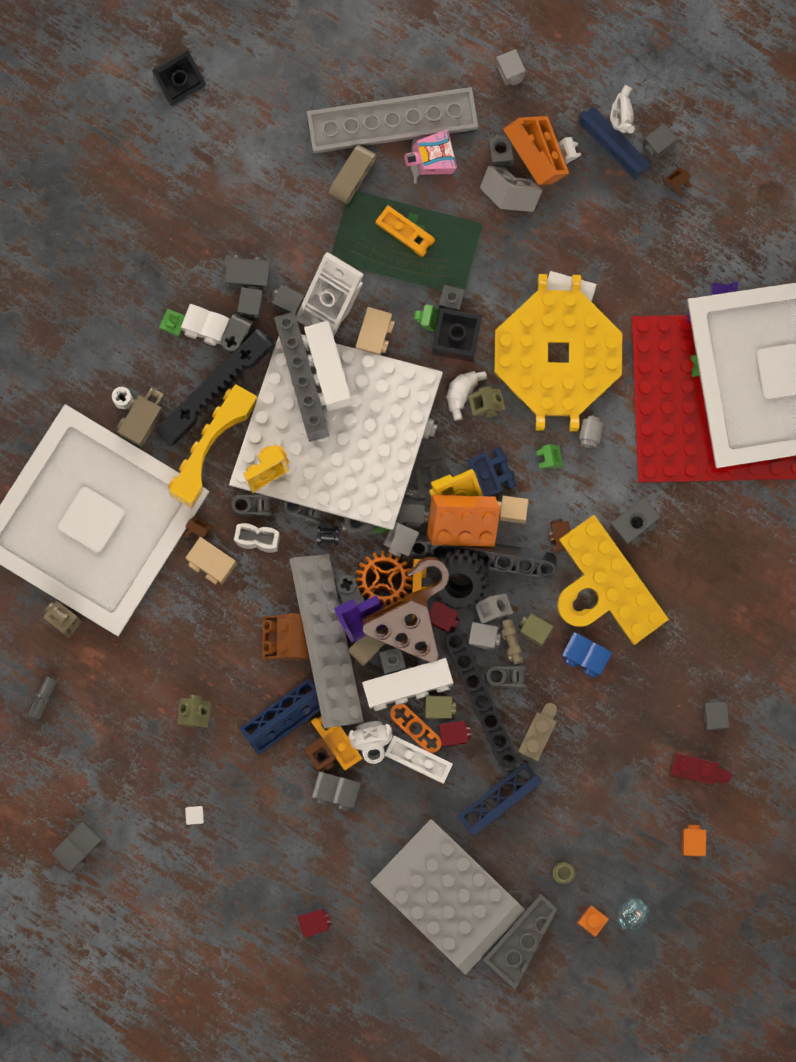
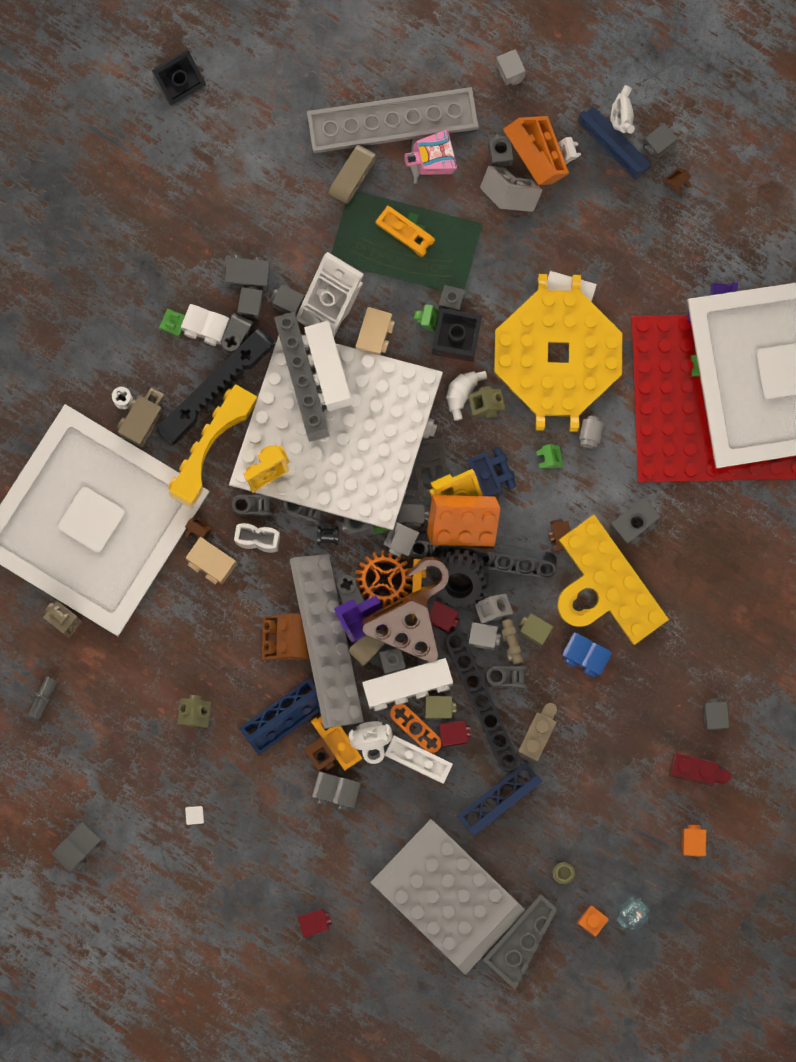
(513, 509): tan brick -> none

